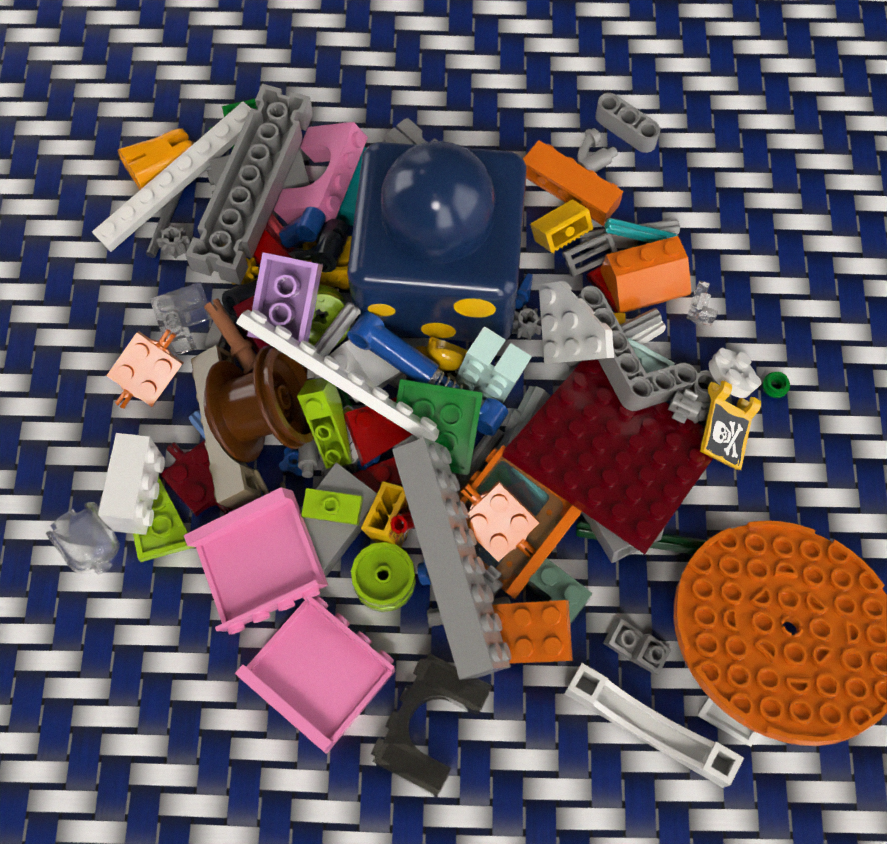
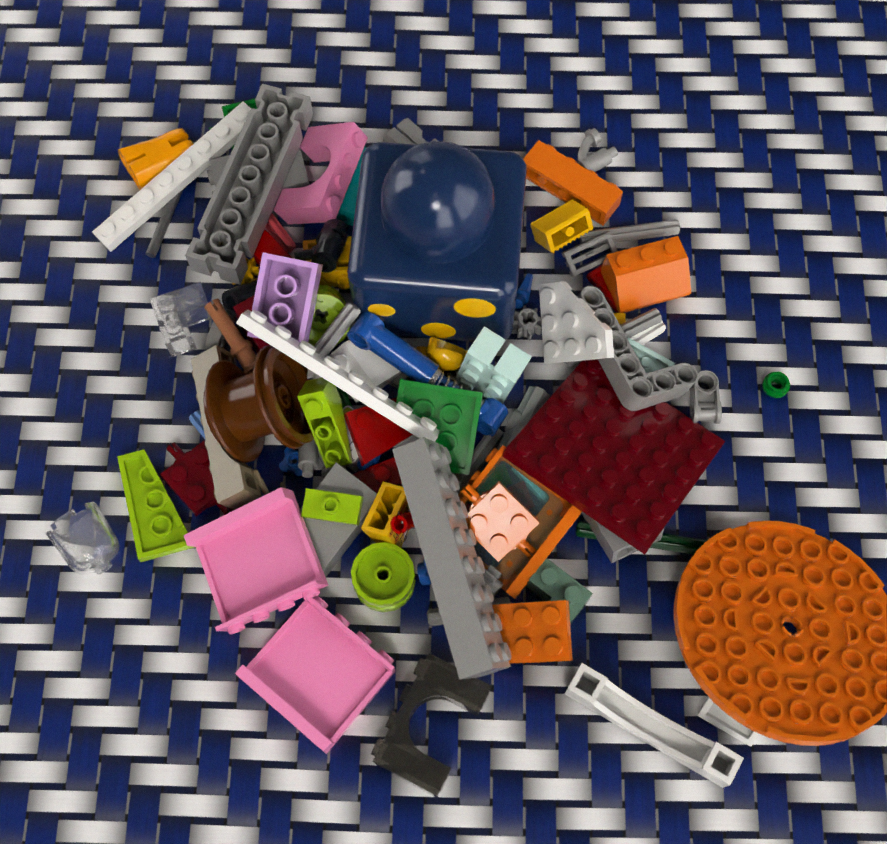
(131, 484): white brick -> none
(145, 368): plate -> none
(173, 241): light grey gear -> none
(303, 229): blue piece -> none
(636, 231): teal axle -> none
(636, 646): light grey slope -> none
(637, 125): light grey beam -> none
(685, 406): light grey gear -> none
(698, 309): clear bracket -> none
(727, 425): flag -> none
(735, 370): white plate -> none

